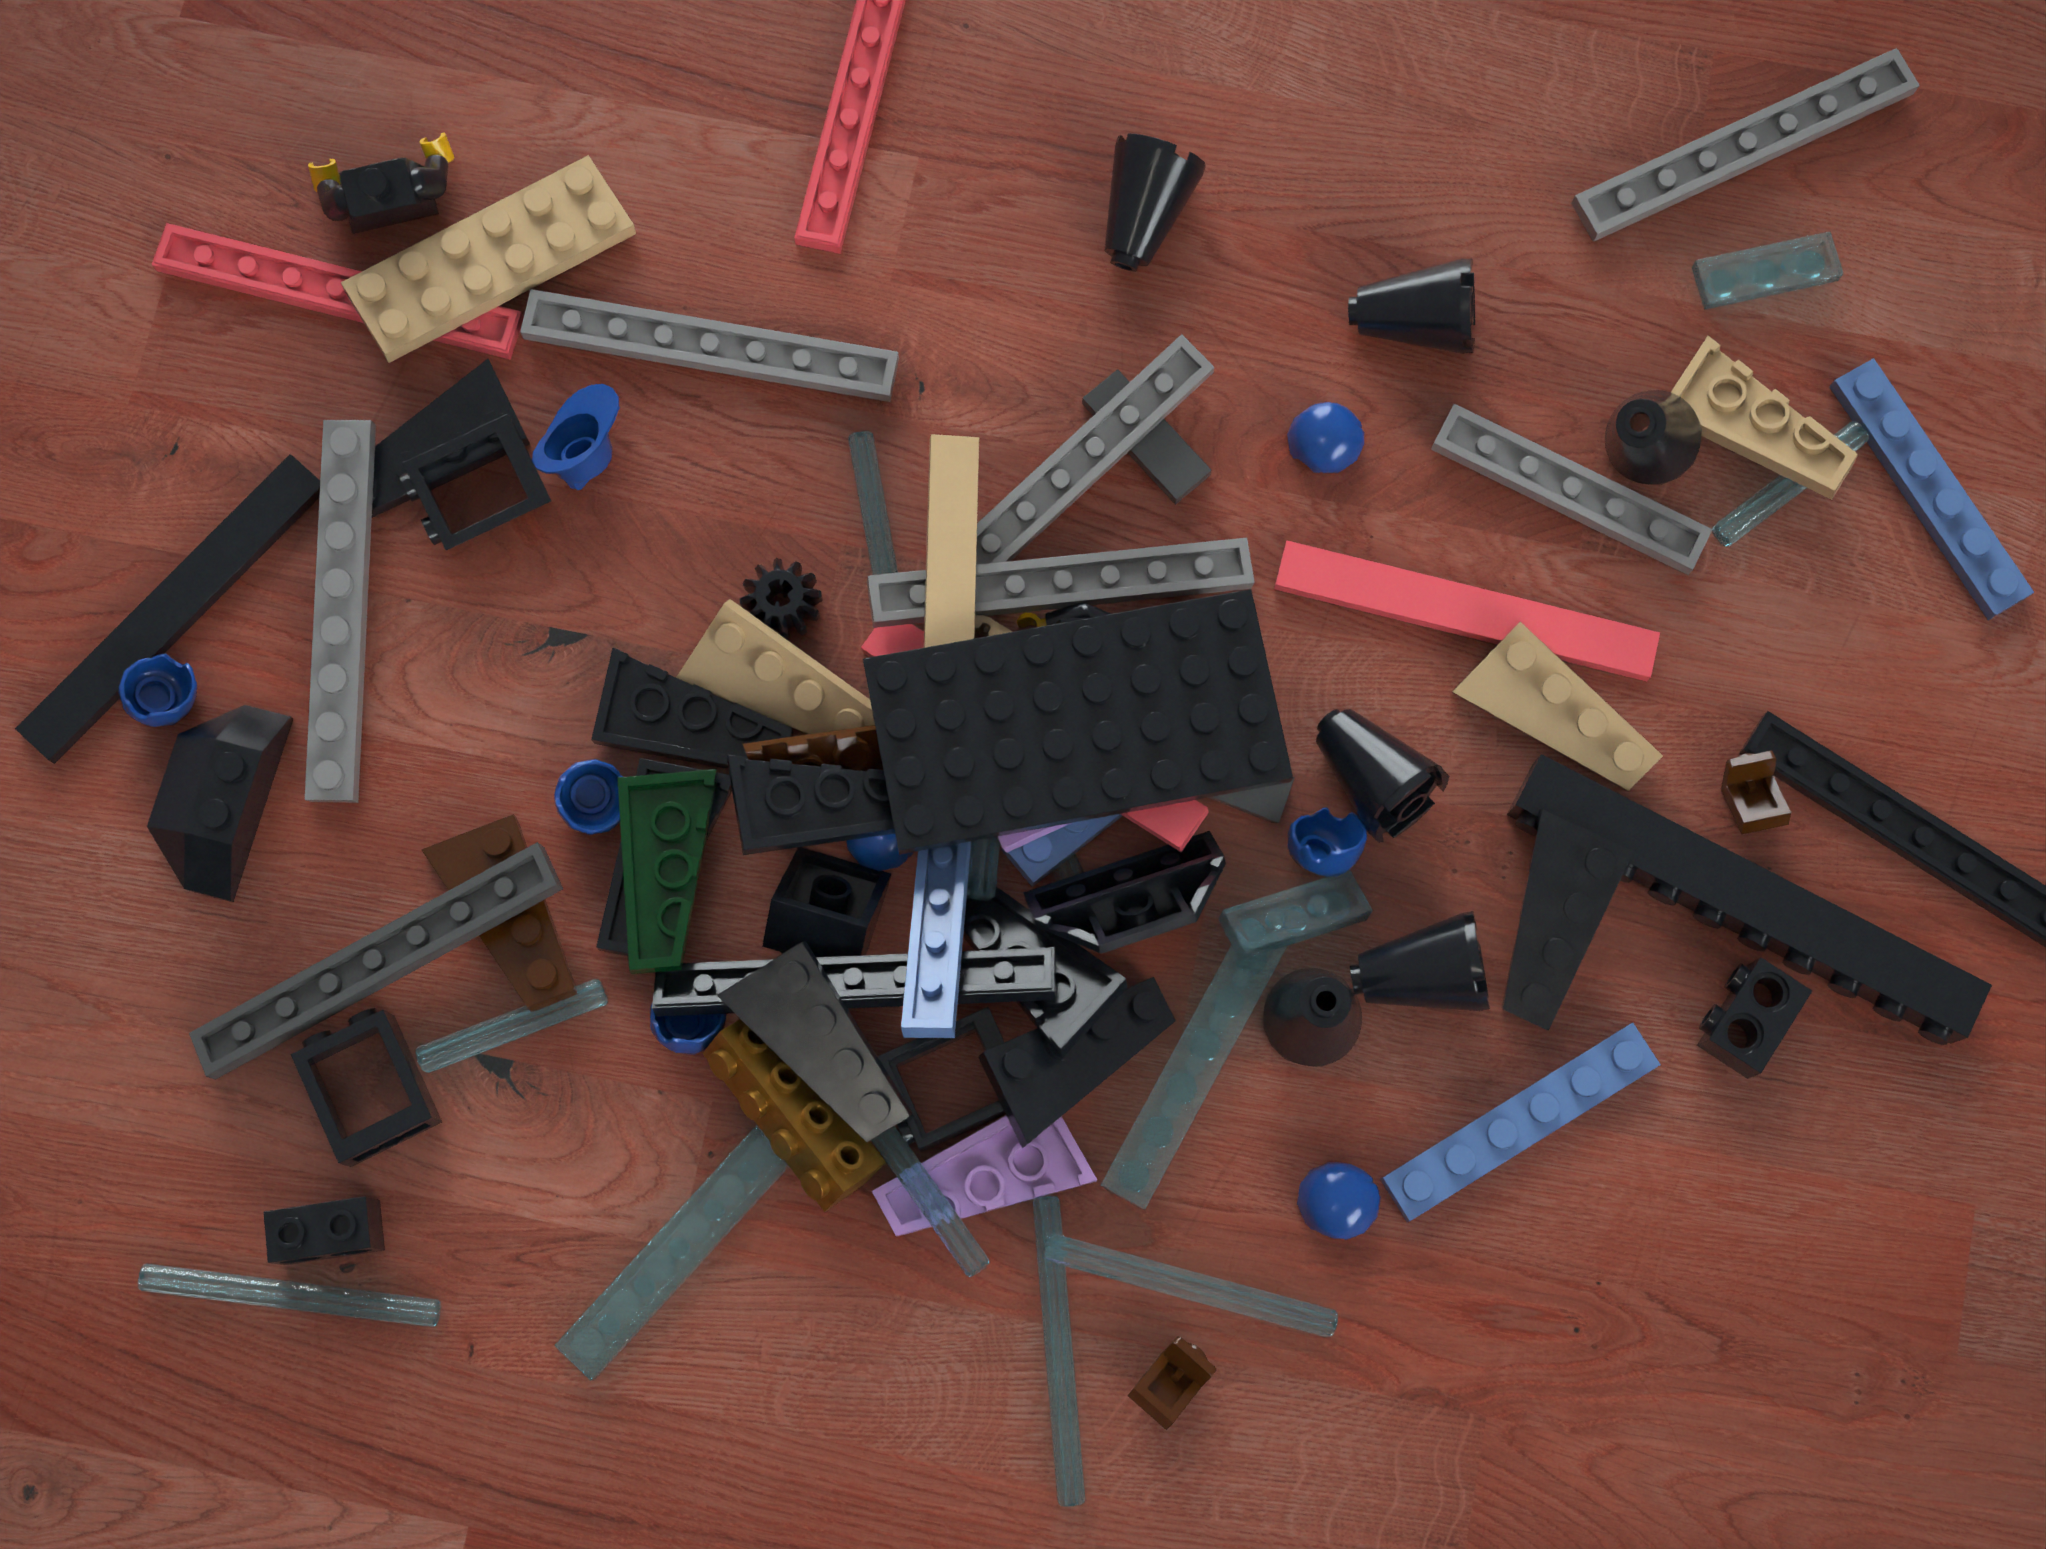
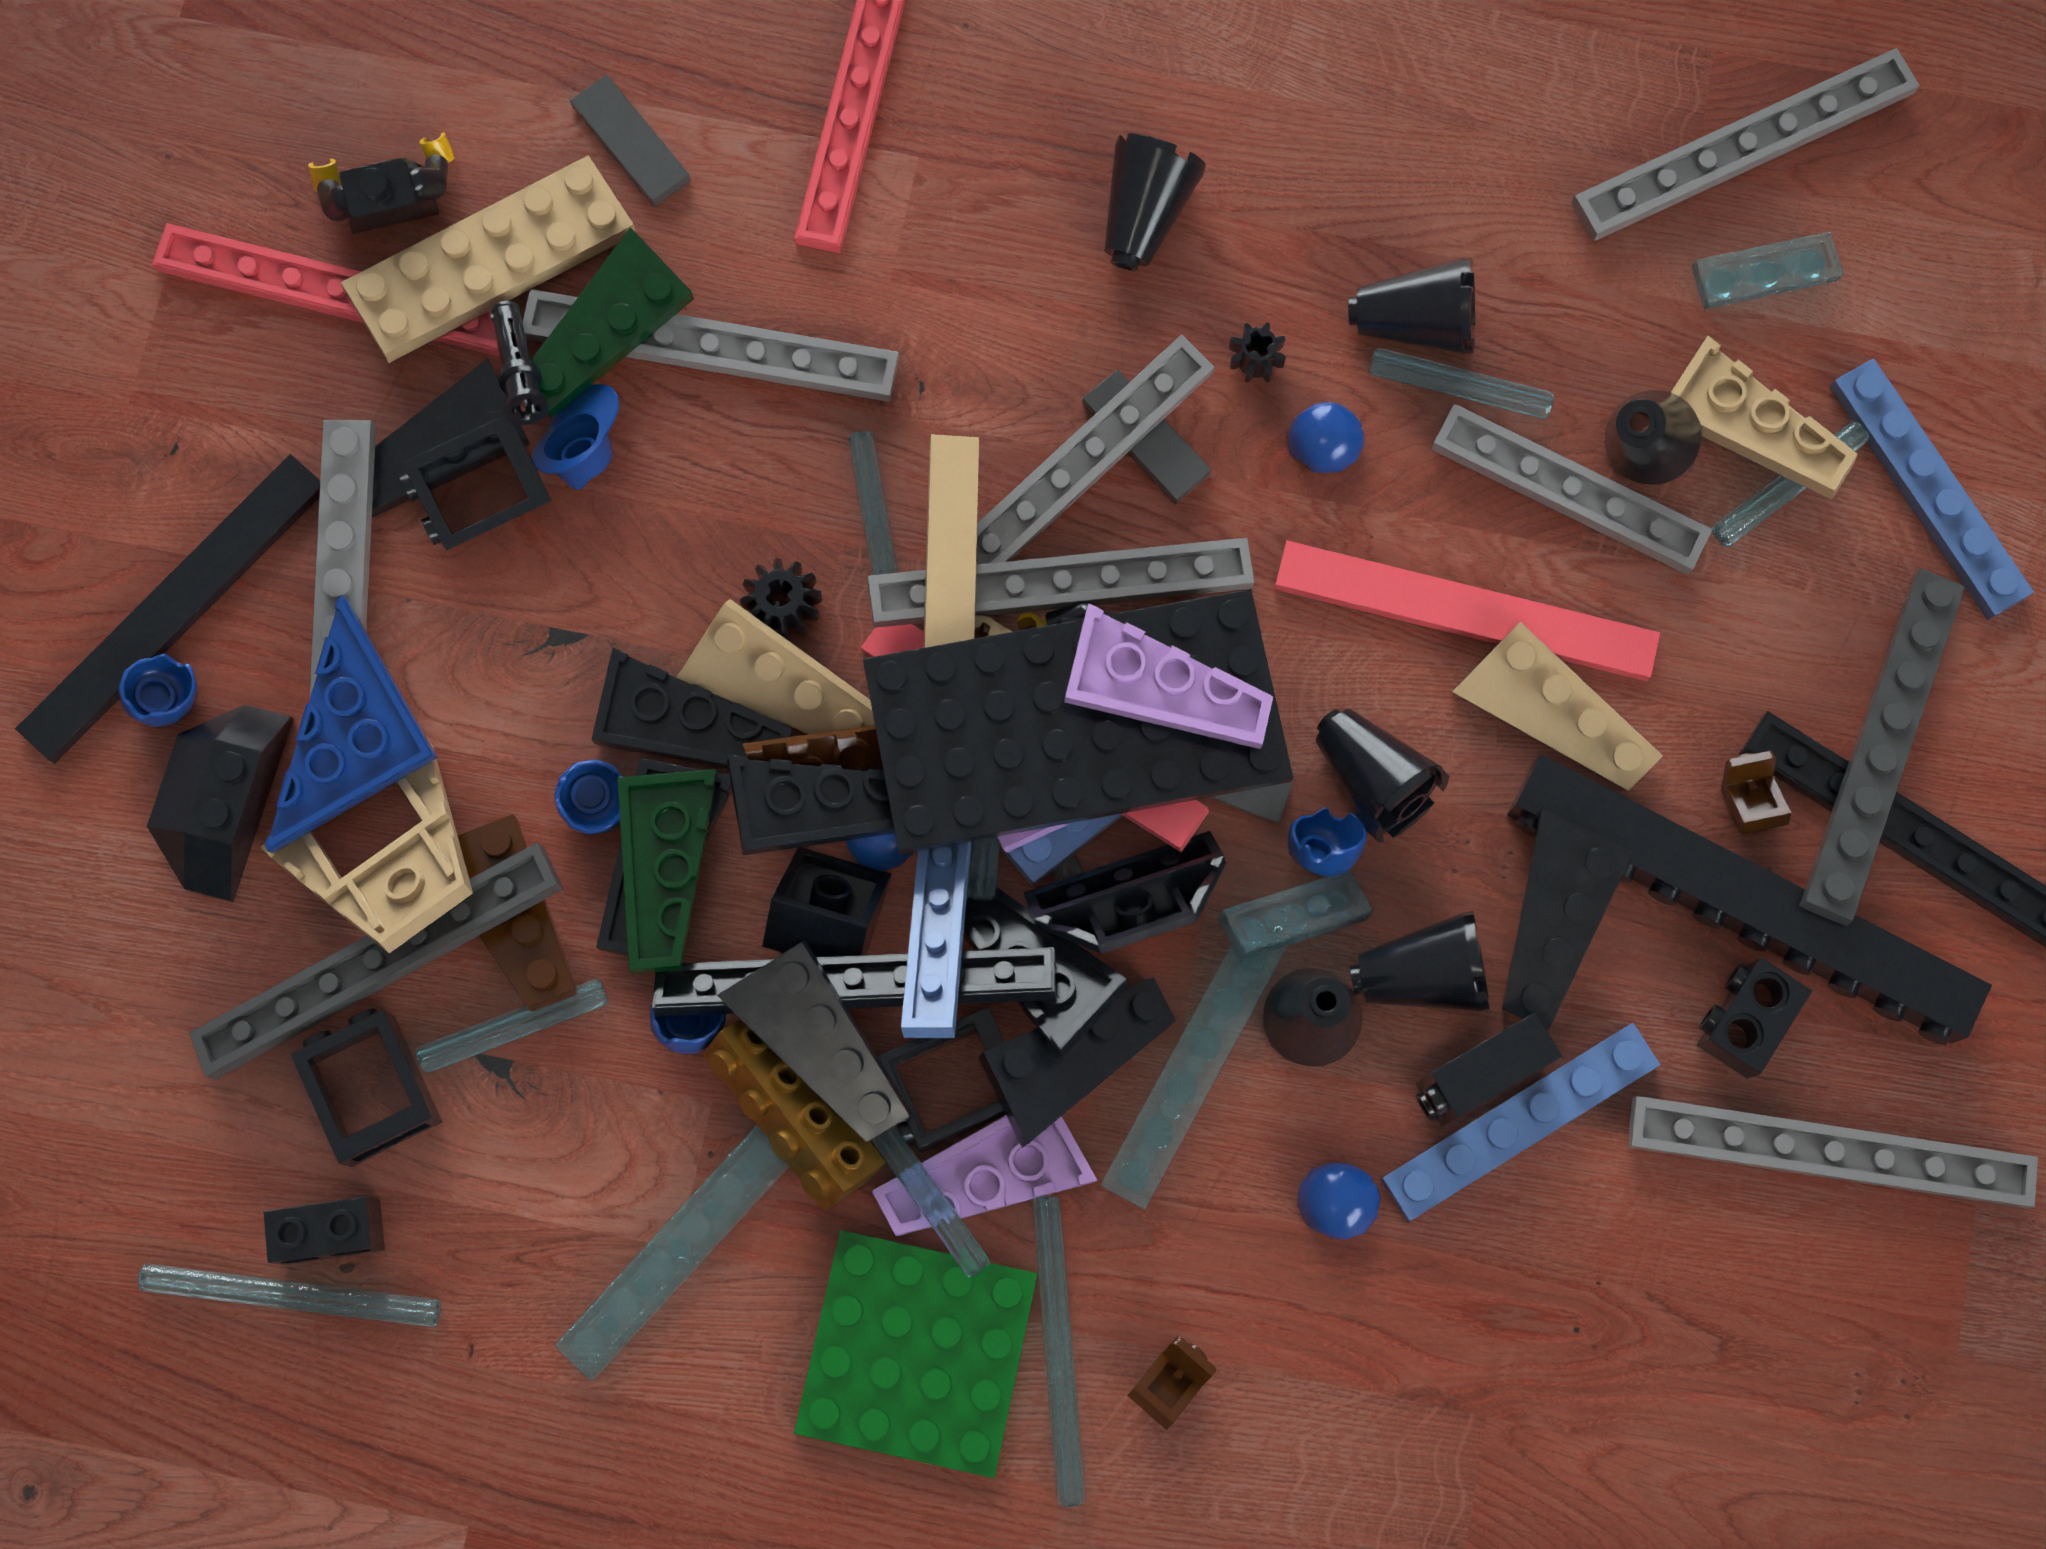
(351, 735): none -> blue tile
(401, 884): none -> tan wing
(518, 376): none -> black pin
(608, 320): none -> dark green wing
(630, 140): none -> dark grey tile
(915, 1354): none -> green plate
(1144, 680): none -> lavender wing
(1190, 1285): clear light blue axle -> none
(1262, 341): none -> black gear
(1461, 383): none -> clear light blue axle
(1486, 1070): none -> black window
(1833, 1152): none -> light grey plate
(1882, 748): none -> dark grey plate

